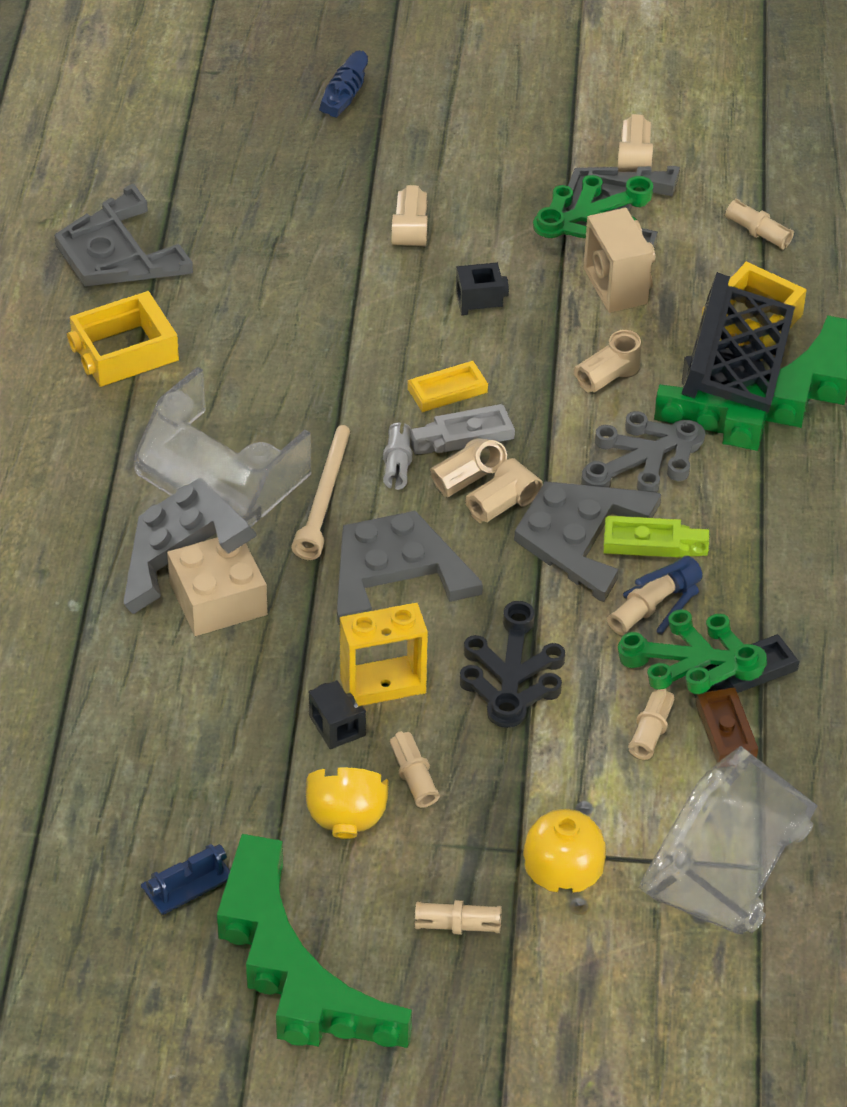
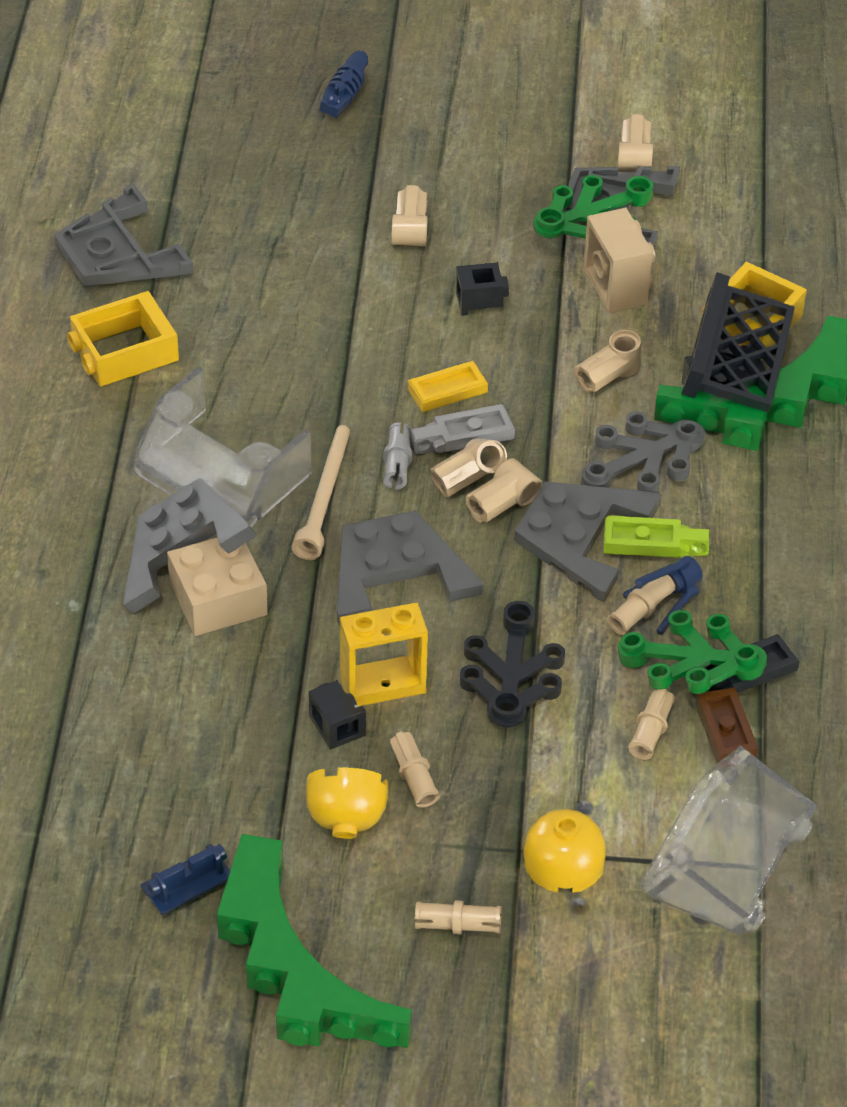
(759, 224): tan pin -> none

